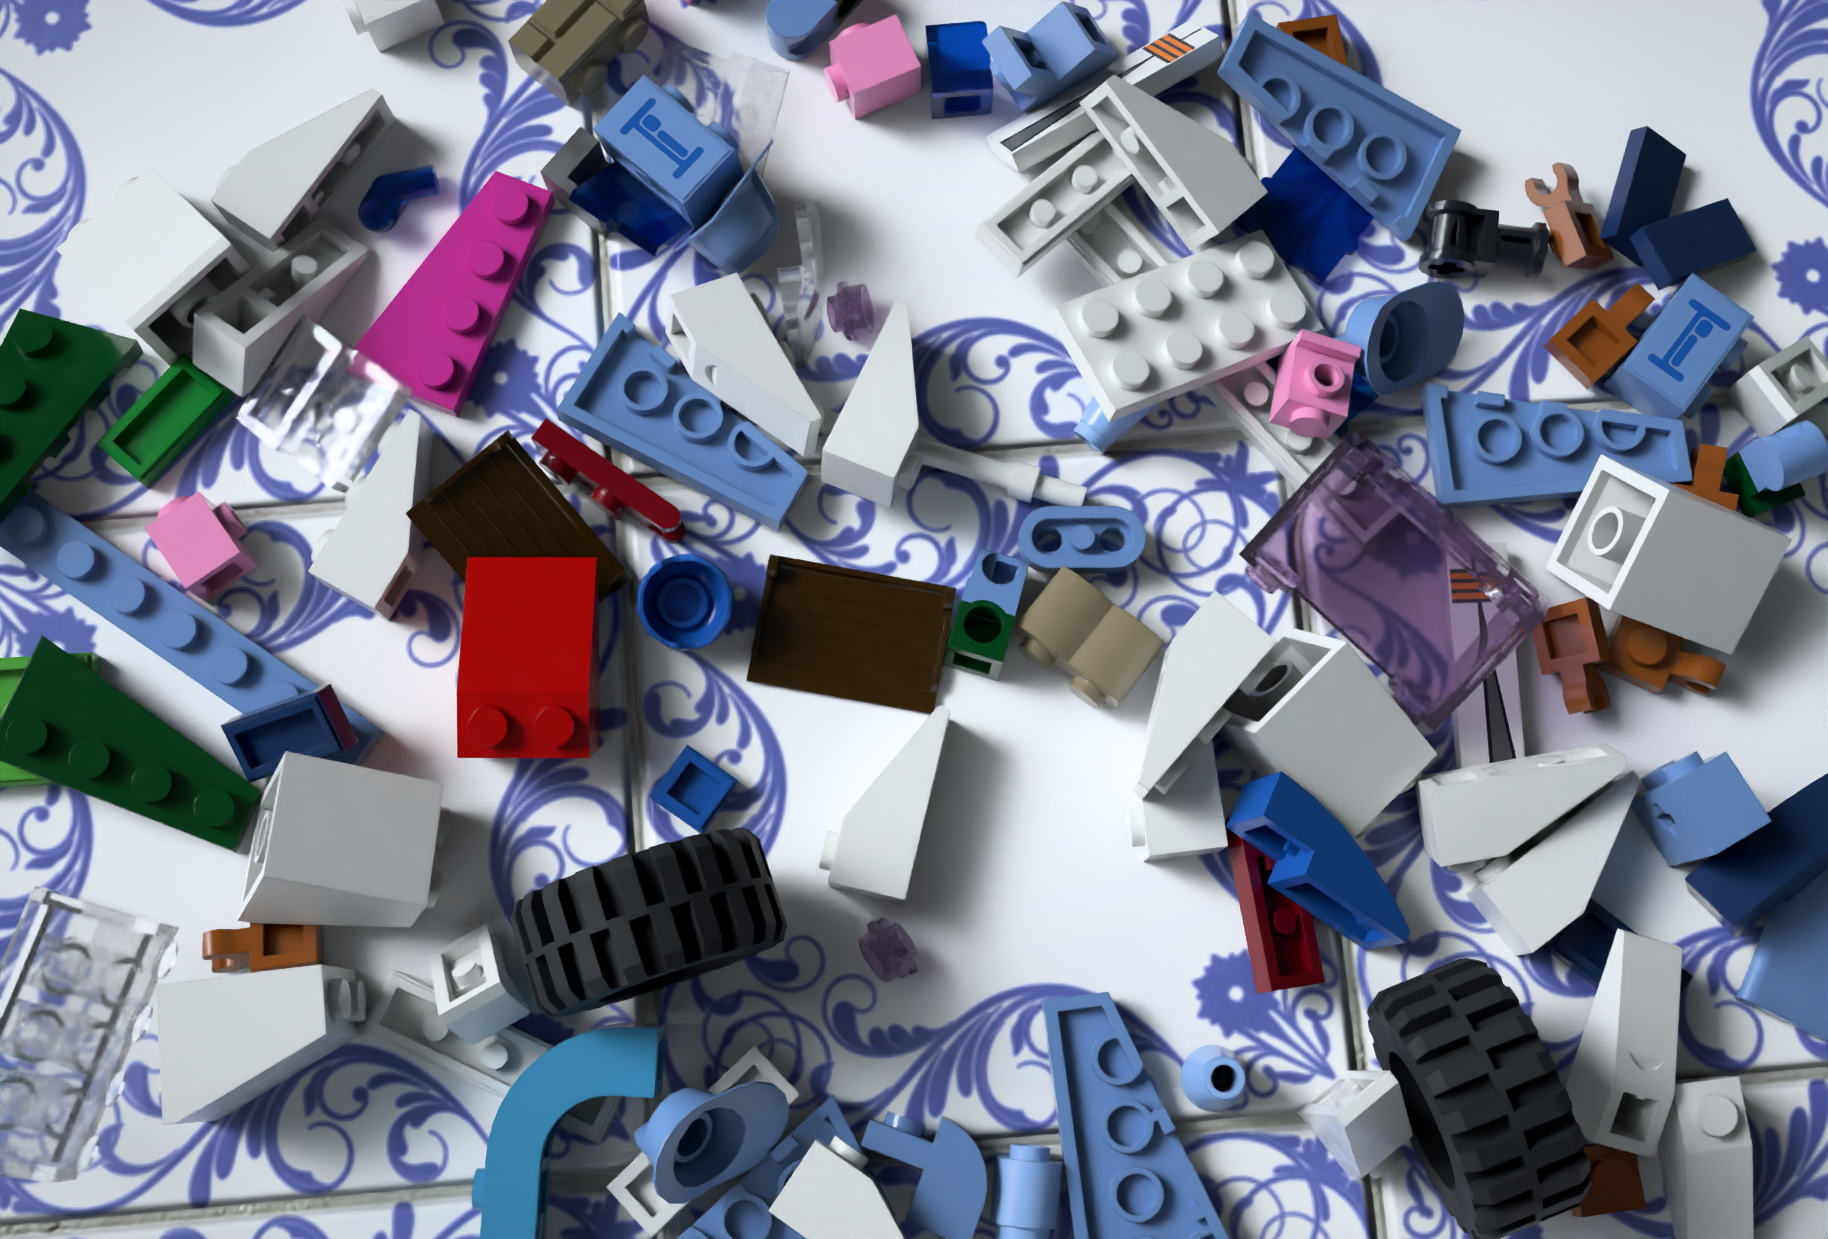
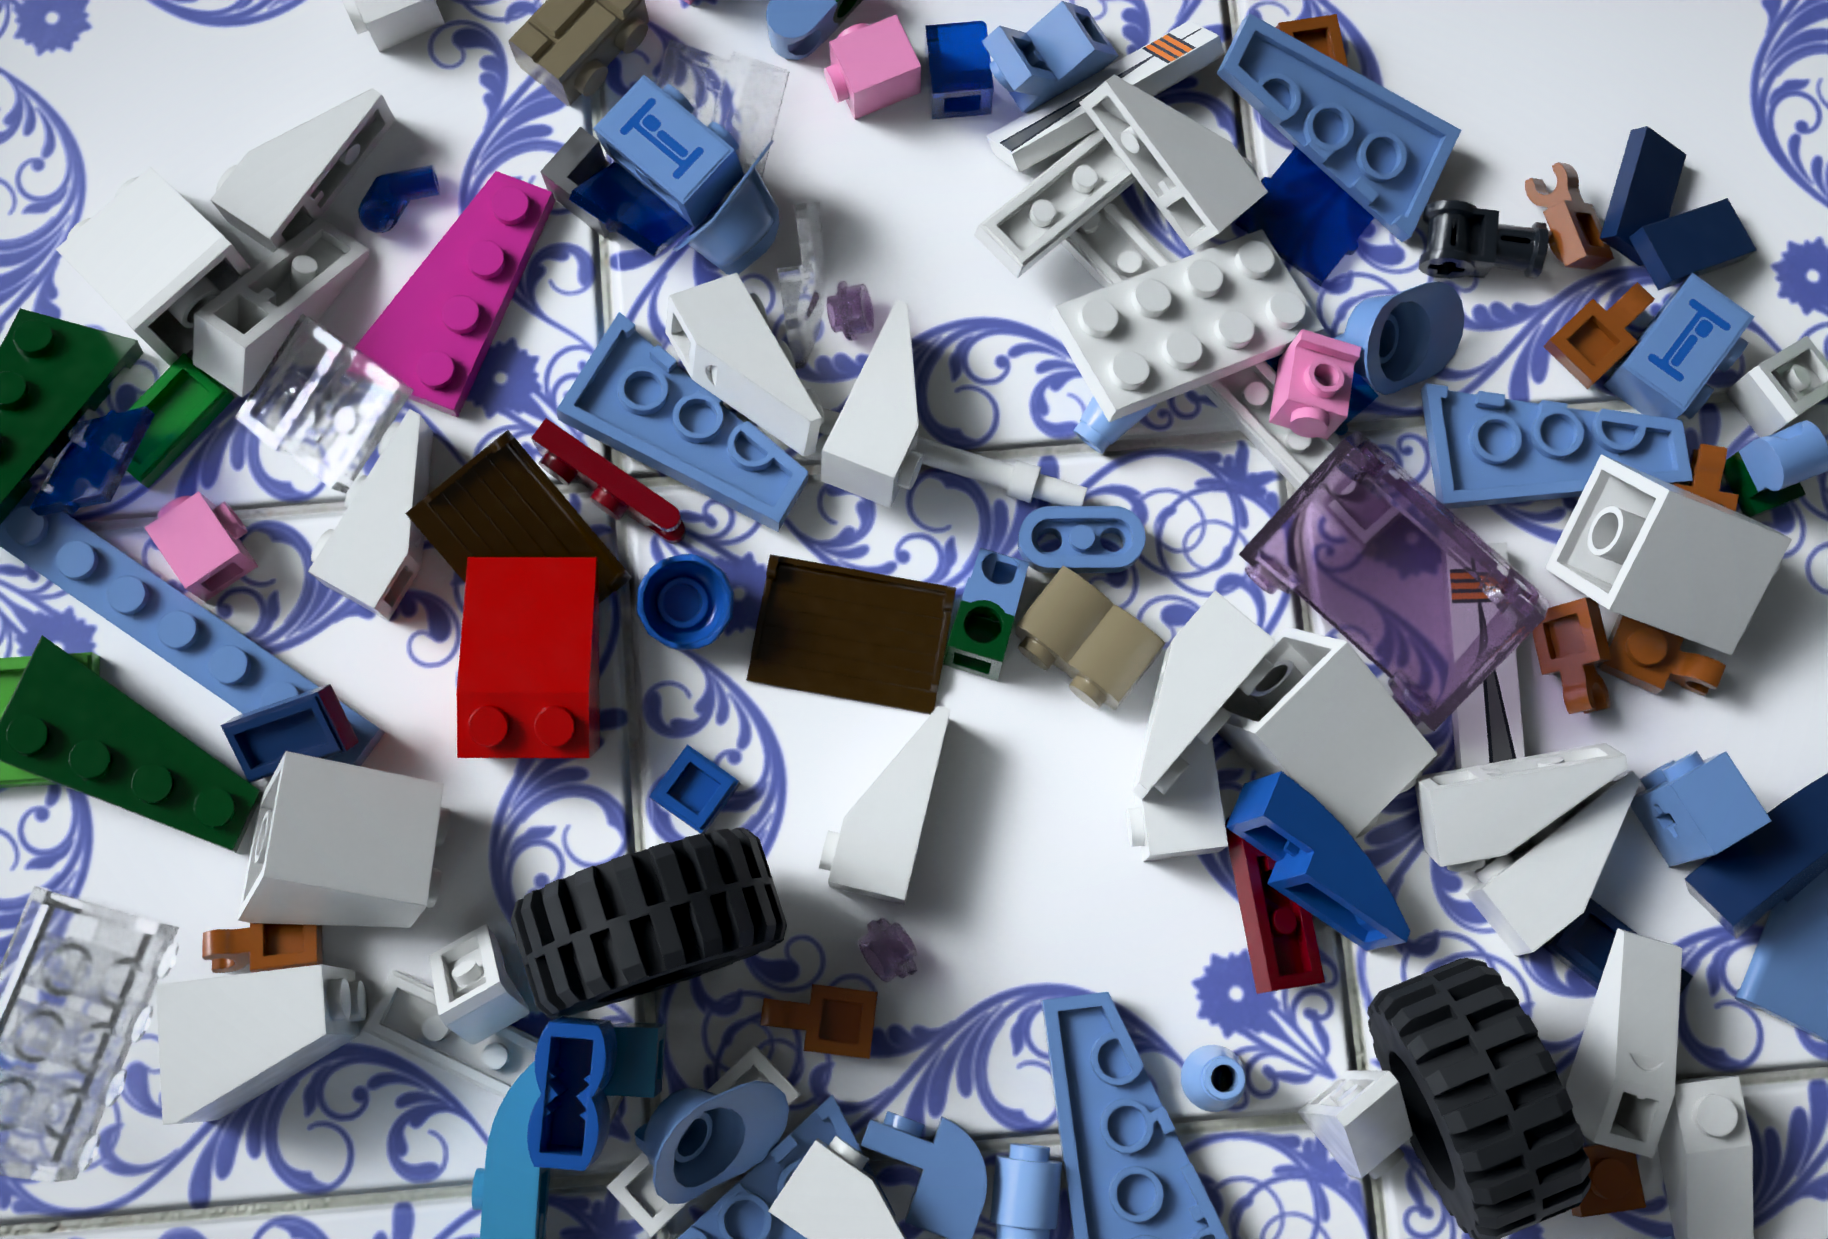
(93, 462): none -> clear blue piece
(572, 1113): none -> blue brick
(834, 1020): none -> dark orange plate

